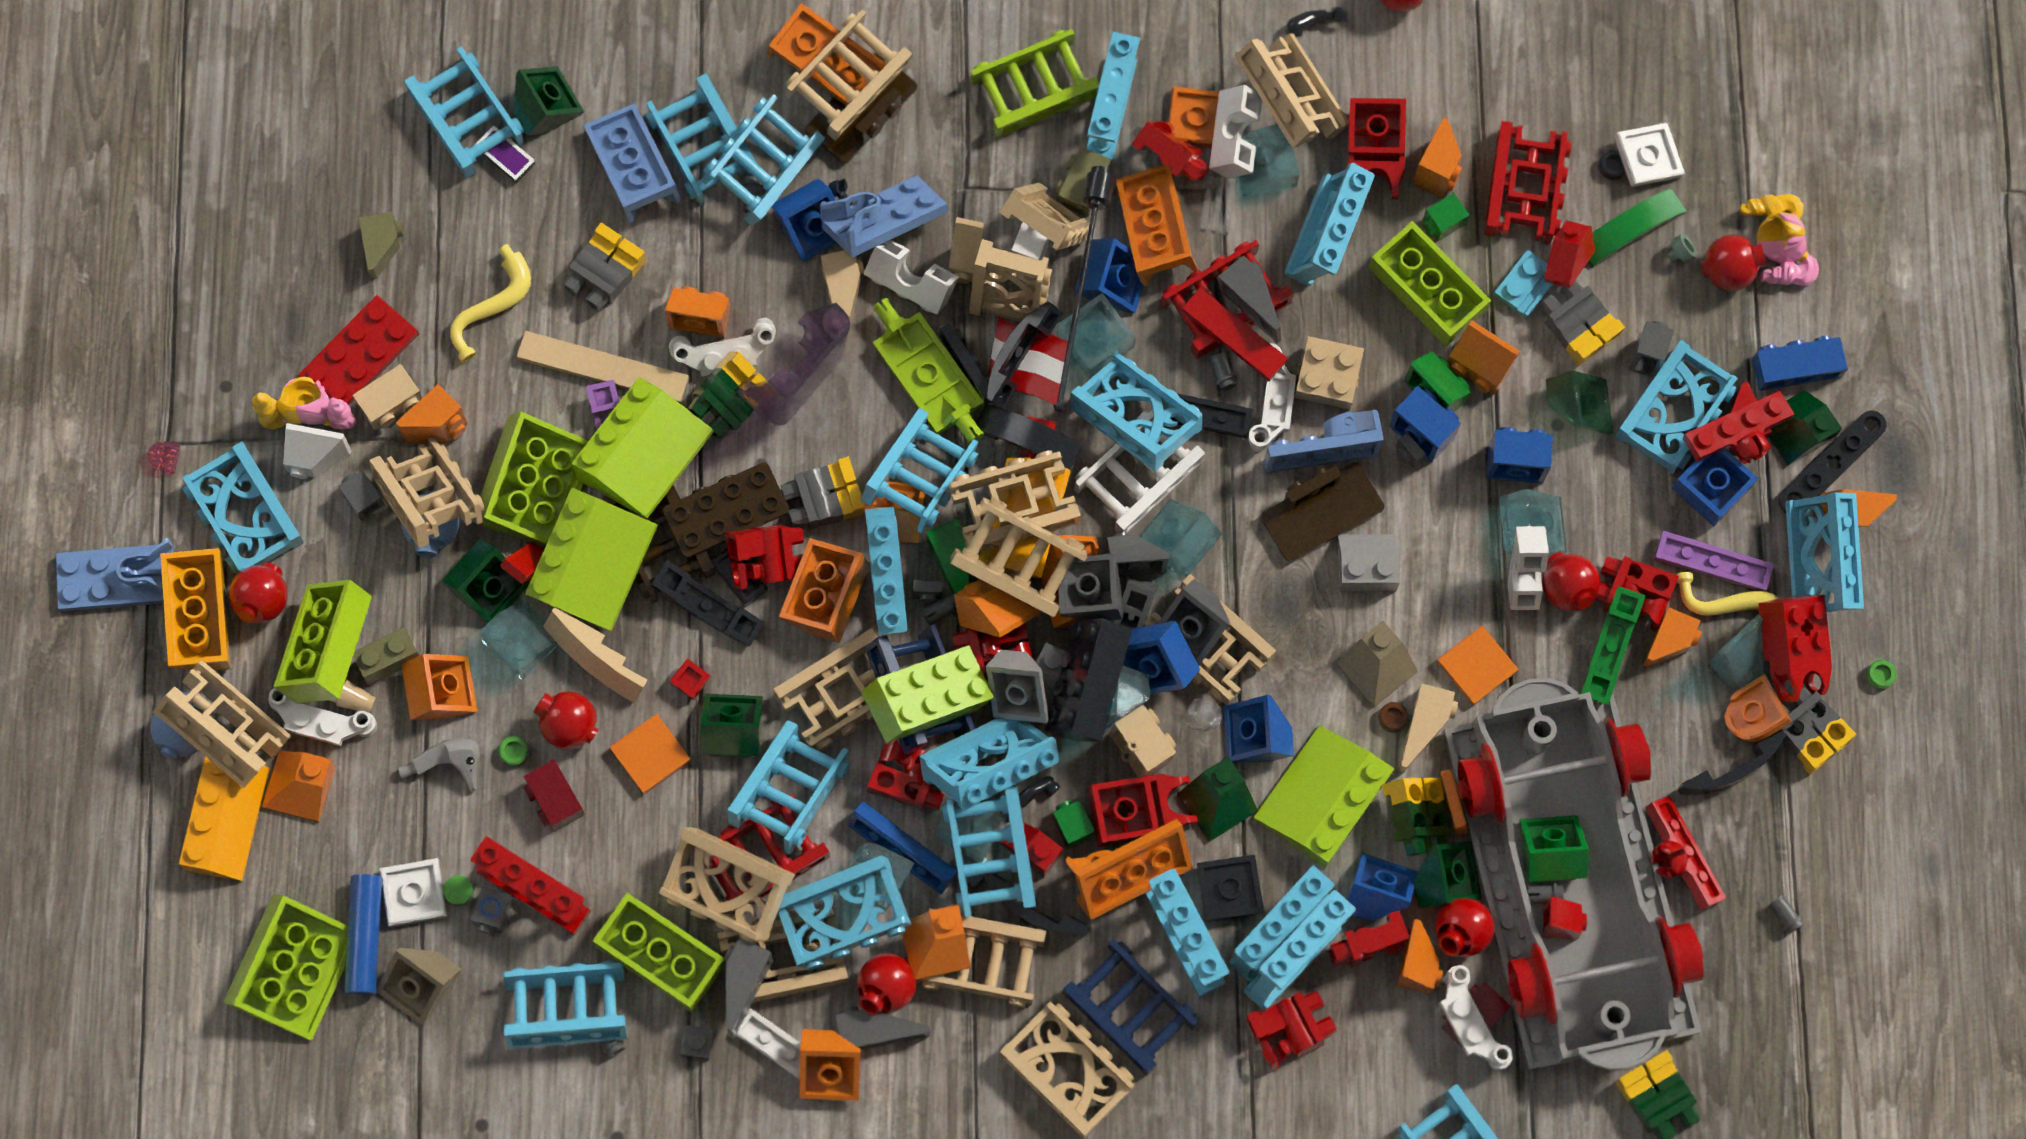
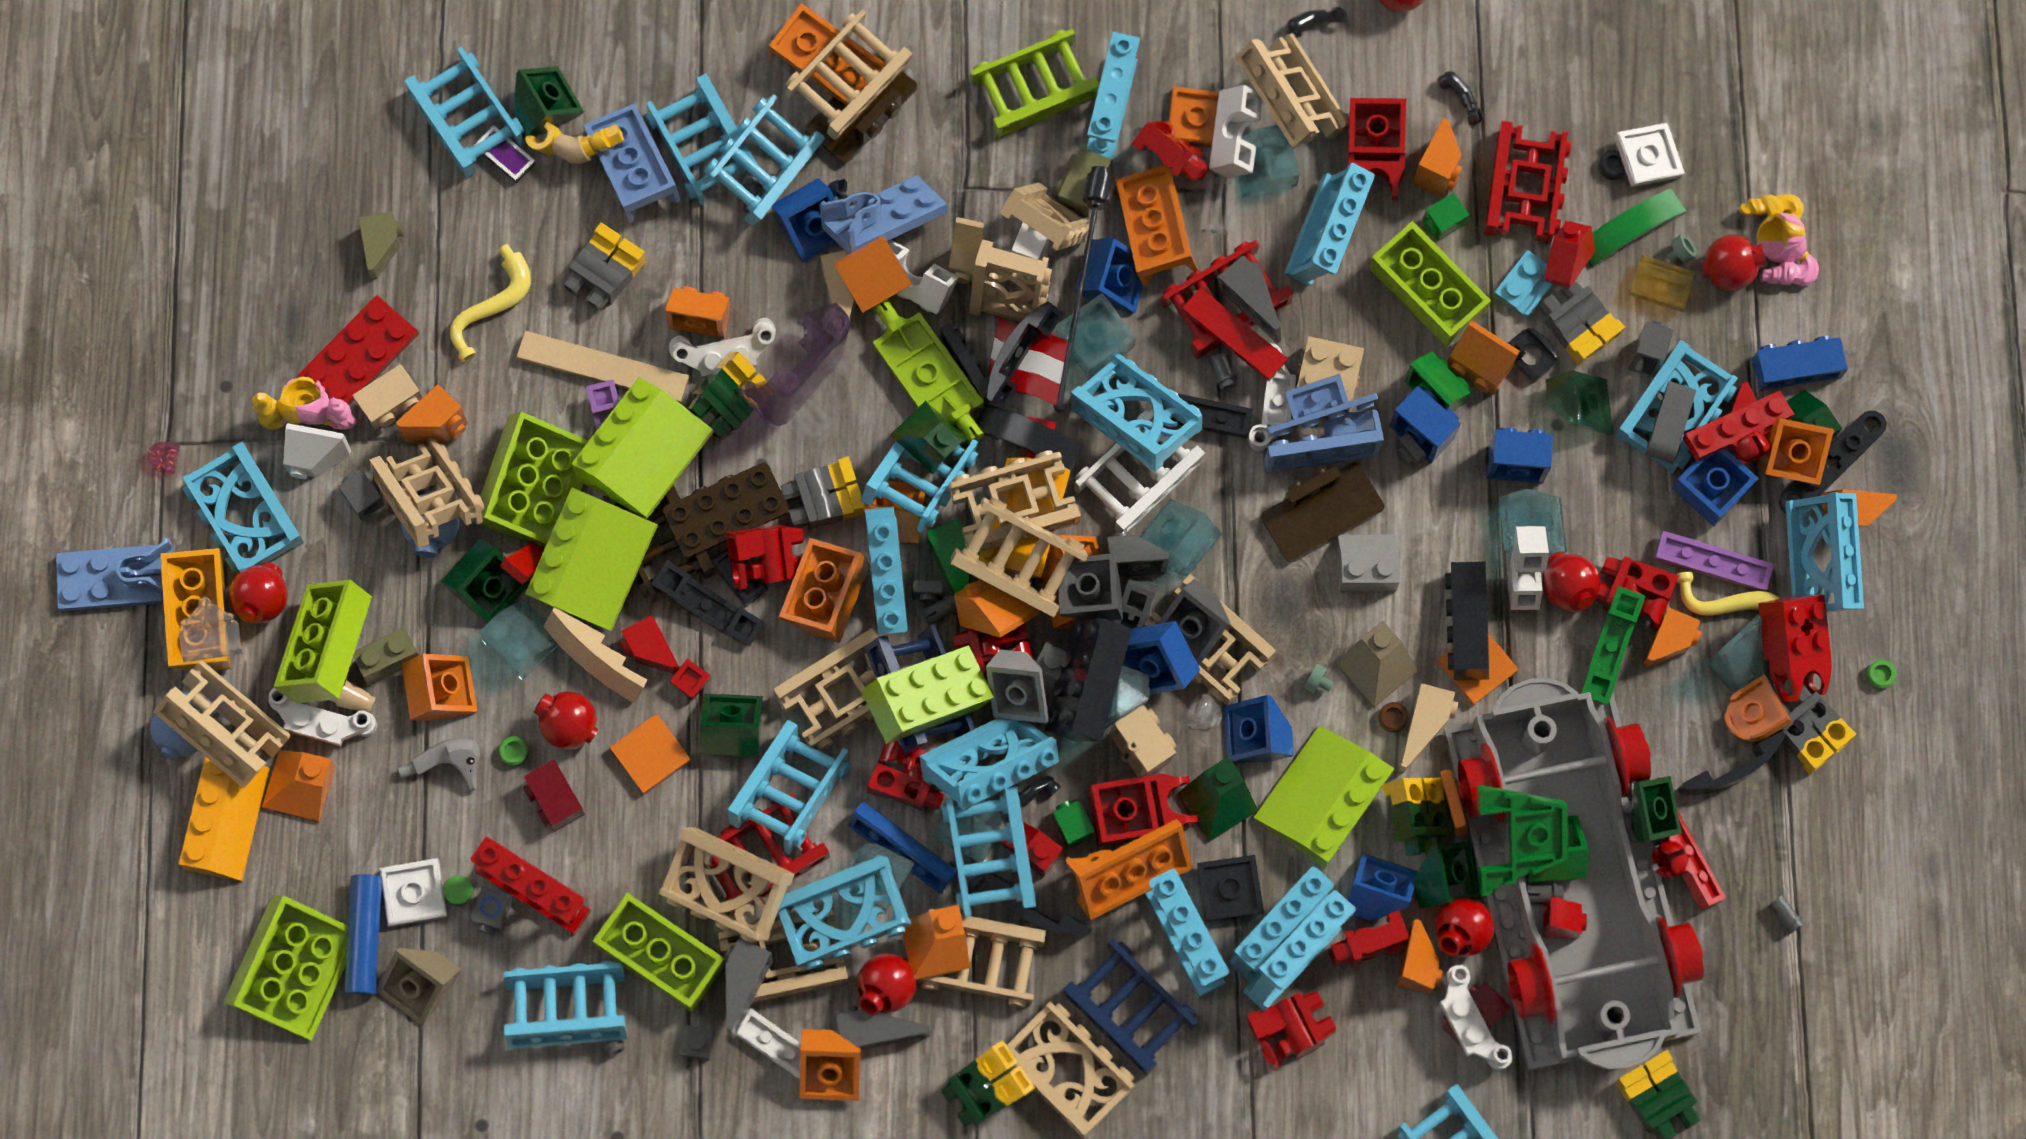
(209, 633): none -> clear slope
(575, 149): none -> yellow piece
(648, 645): none -> red slope
(872, 273): none -> orange tile
(928, 437): none -> dark green slope
(978, 1091): none -> hips
(1318, 400): none -> medium blue bracket
(1318, 680): none -> sand green tile
(1452, 80): none -> black arm
(1469, 620): none -> black brick
(1534, 832): none -> green wing
(1549, 355): none -> black piece
(1654, 810): none -> dark green slope
(1662, 283): none -> clear yellow plate
(1670, 422): none -> dark grey beam
(1796, 451): none -> orange slope

